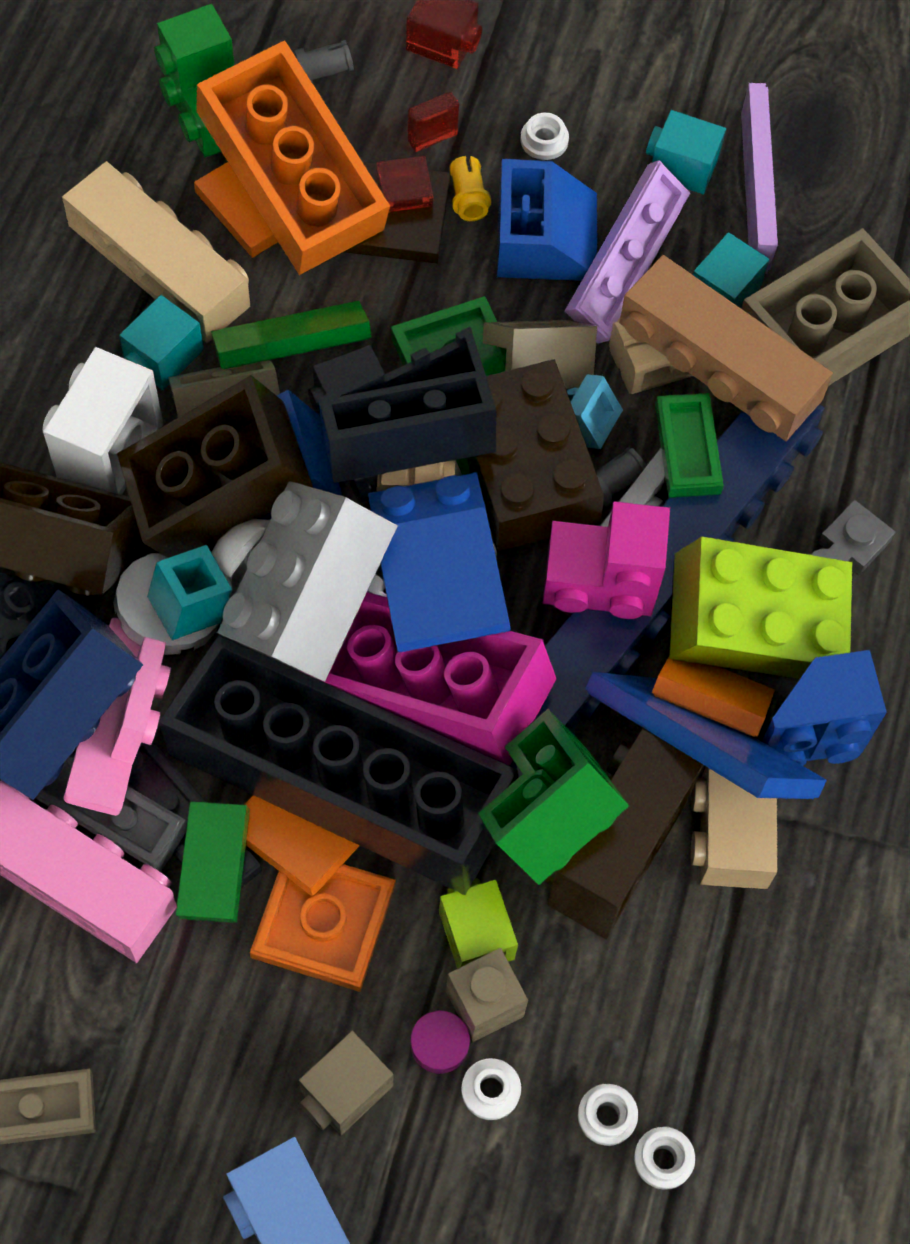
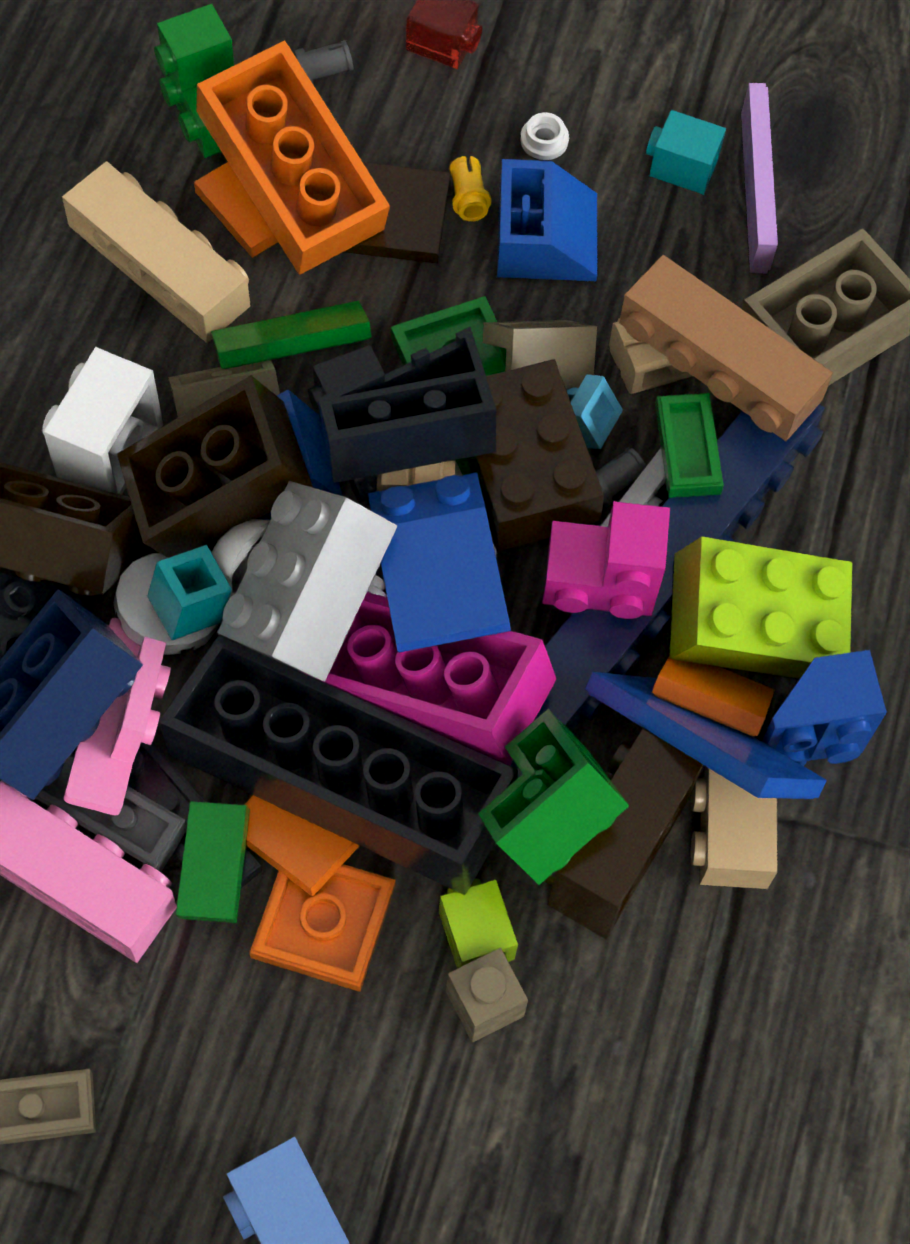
(162, 340): teal brick -> none
(344, 1084): dark tan brick -> none
(405, 183): clear red tile -> none
(433, 121): clear red tile -> none
(440, 1042): magenta tile -> none
(487, 1107): white plate -> none
(618, 1099): white plate -> none
(628, 249): lavender tile -> none
(677, 1144): white plate -> none
(733, 269): teal brick -> none
(855, 537): flat silver plate -> none

